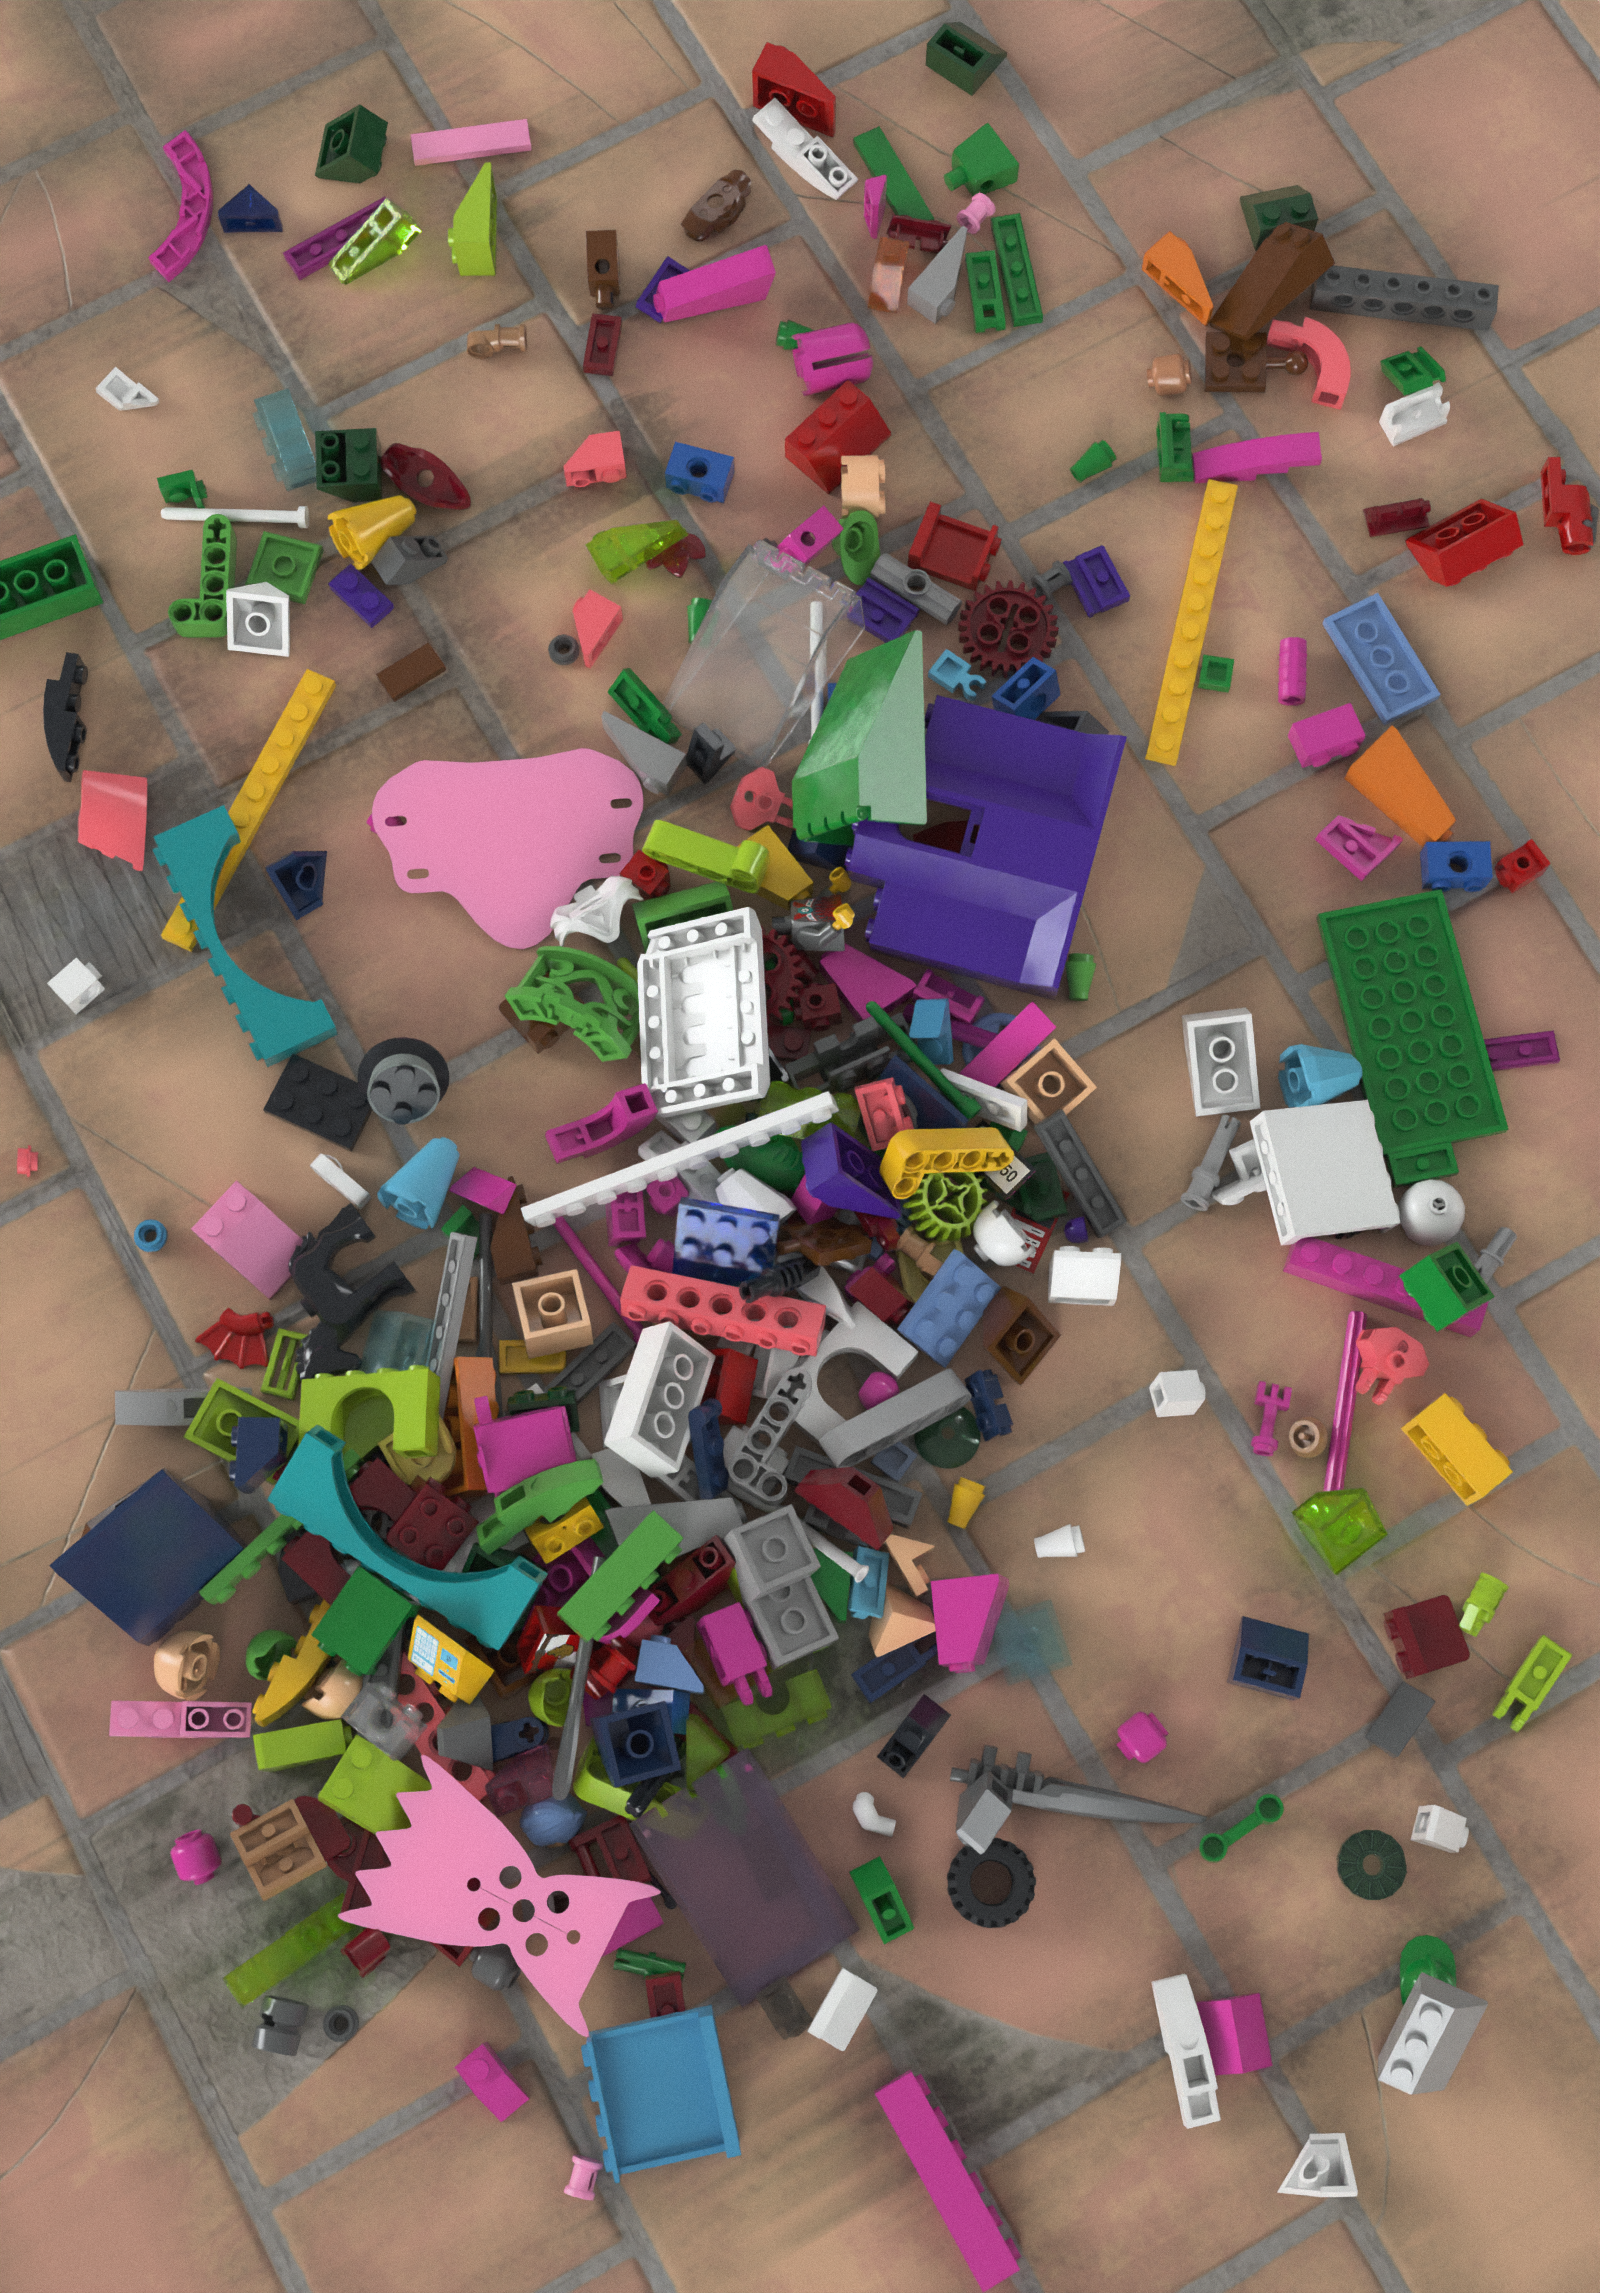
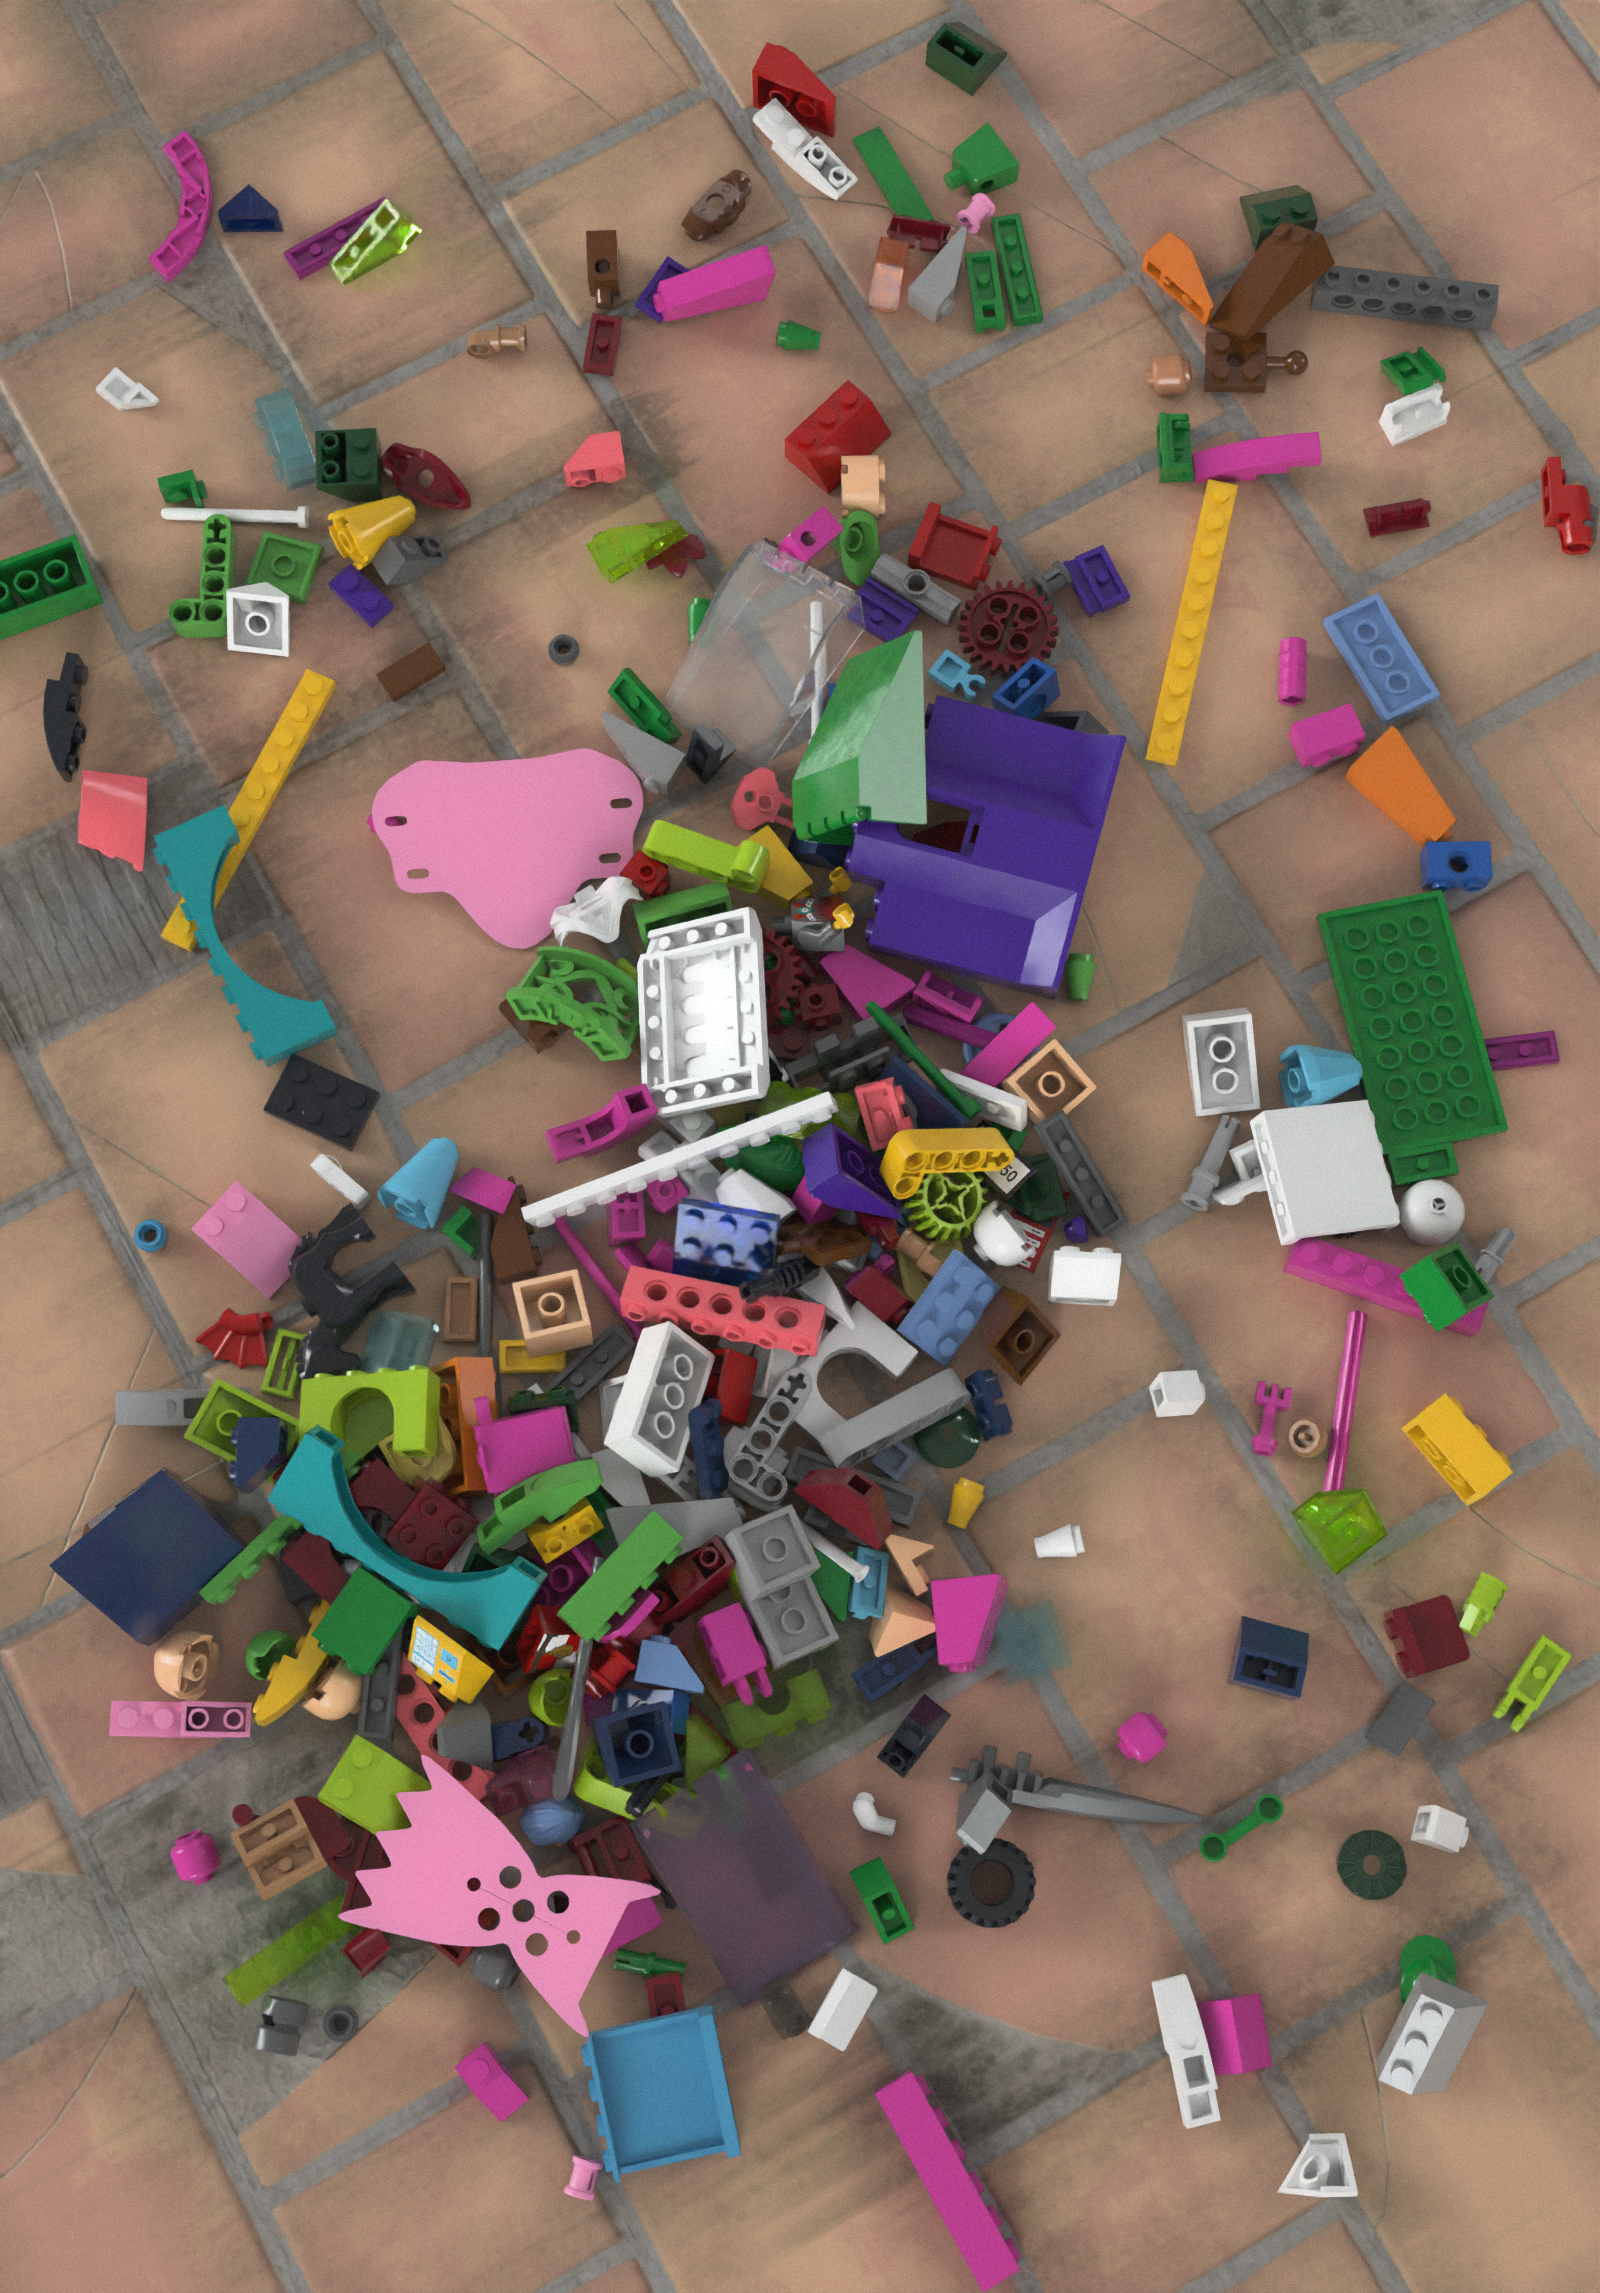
(26, 1161): coral plate -> none
(77, 985): white brick -> none
(299, 880): dark blue slope -> none
(302, 1745): lime slope -> none
(352, 146): dark green slope -> none
(365, 1717): clear brick -> none
(403, 1079): black piece -> none
(450, 1310): light grey tile -> none
(470, 142): bright pink tile -> none
(476, 227): lime slope -> none
(595, 624): coral slope -> none
(689, 460): blue brick -> none
(828, 344): dark pink cylinder -> none
(874, 203): dark pink slope -> none
(877, 1389): dark pink piece -> none
(933, 1029): dark azure slope -> none
(1093, 461): green cone -> none
(1216, 673): green plate -> none
(1323, 352): coral arch -> none
(1356, 845): dark pink wing -> none
(1390, 1358): coral hinge -> none
(1466, 542): red slope -> none
(1533, 866): red brick -> none

